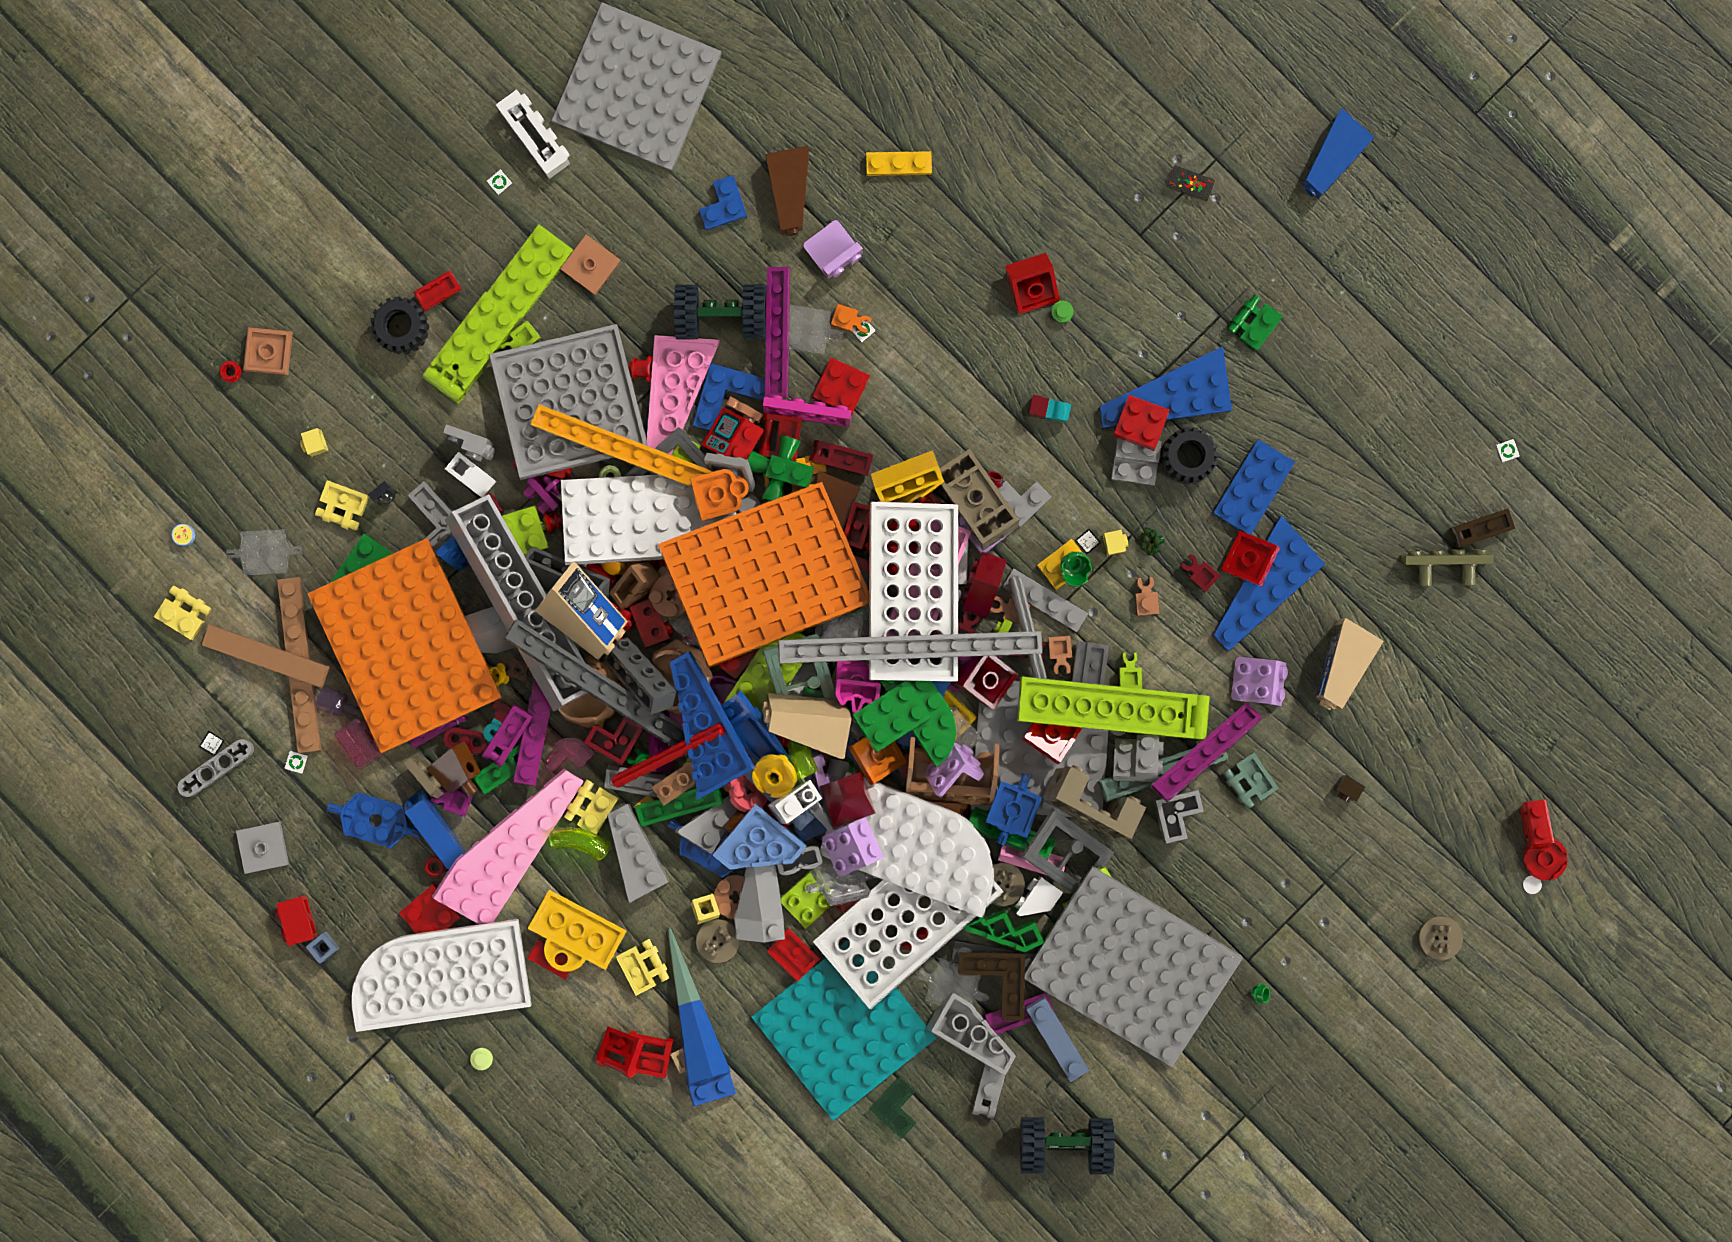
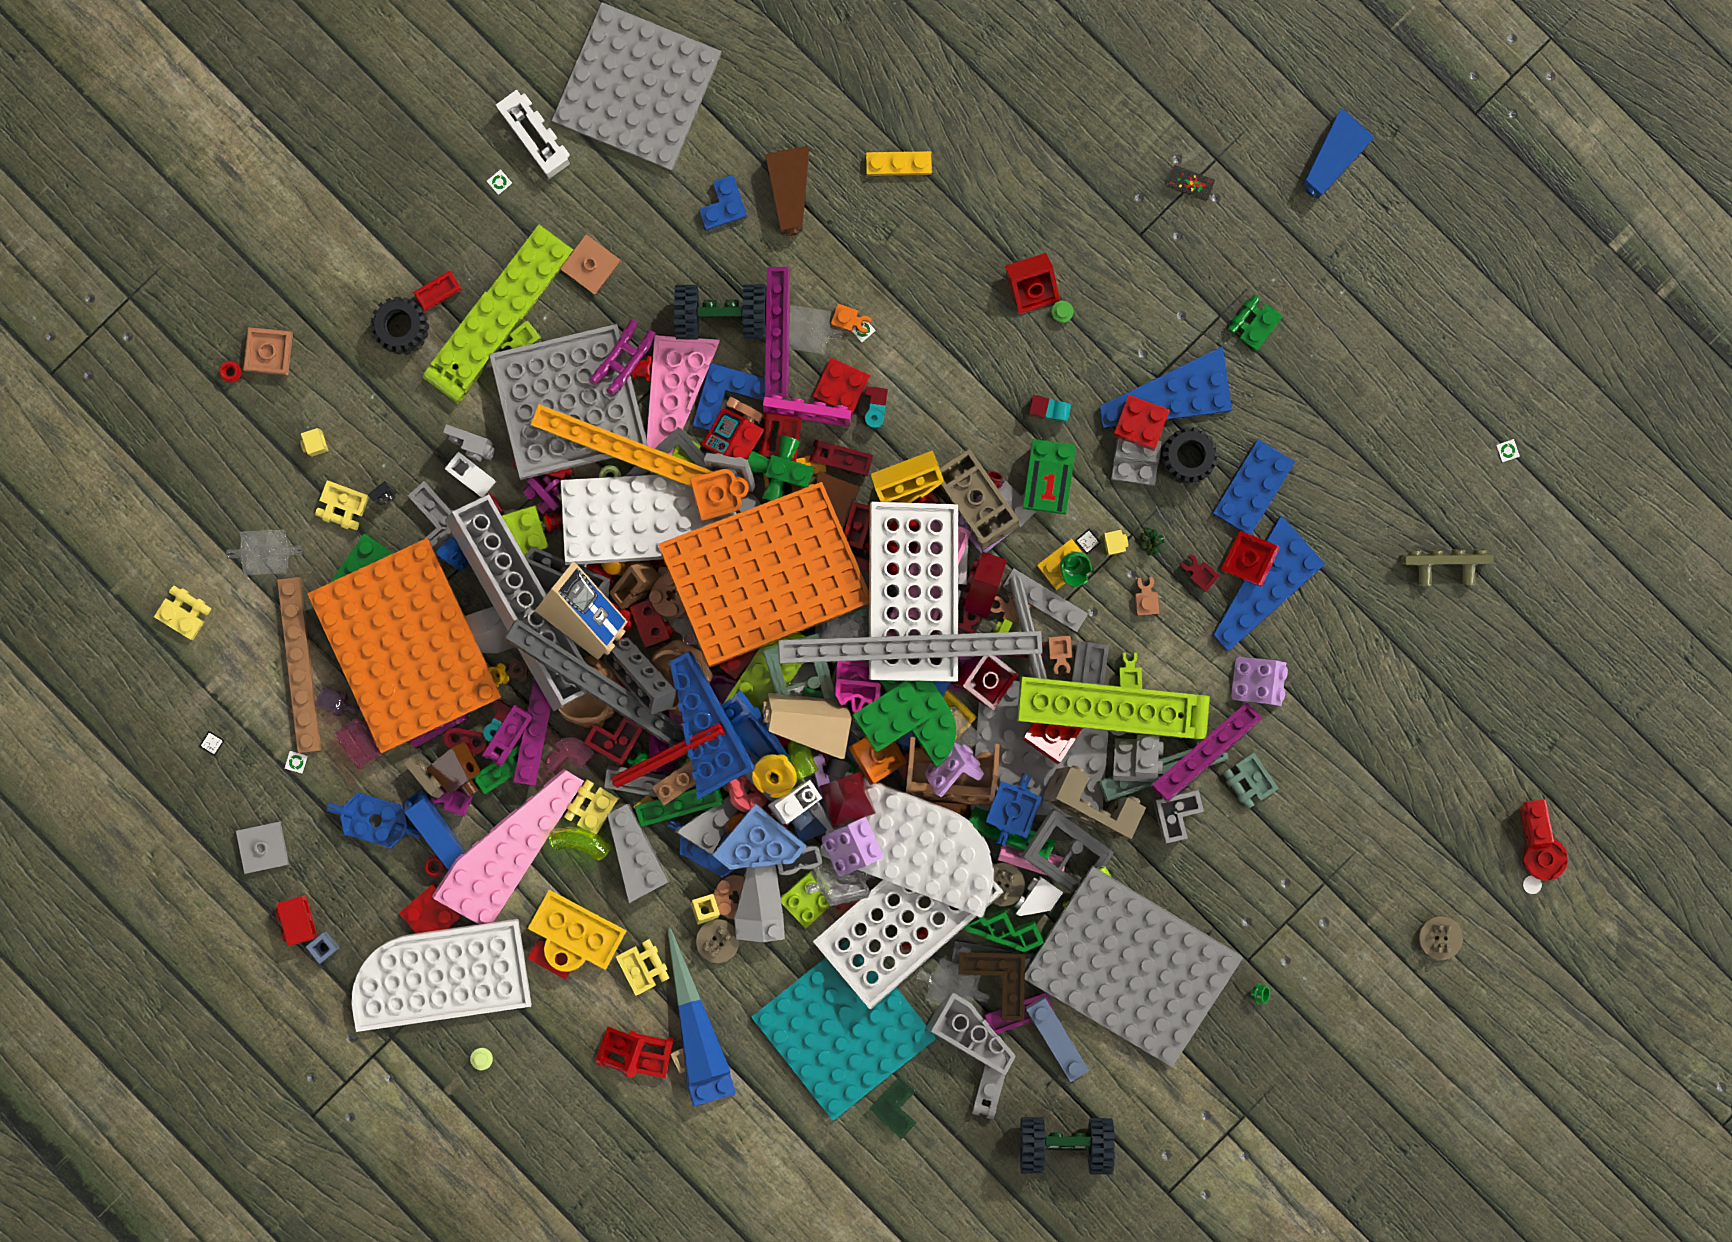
(183, 534): light yellow tile -> none
(214, 766): light grey beam -> none
(265, 655): medium nougat tile -> none
(622, 345): none -> magenta piece
(793, 955): red plate -> none
(833, 249): lavender bracket -> none
(875, 416): none -> leg
(1049, 476): none -> green slope
(1345, 663): tan slope -> none
(1349, 789): dark brown plate -> none
(1483, 528): dark brown plate -> none

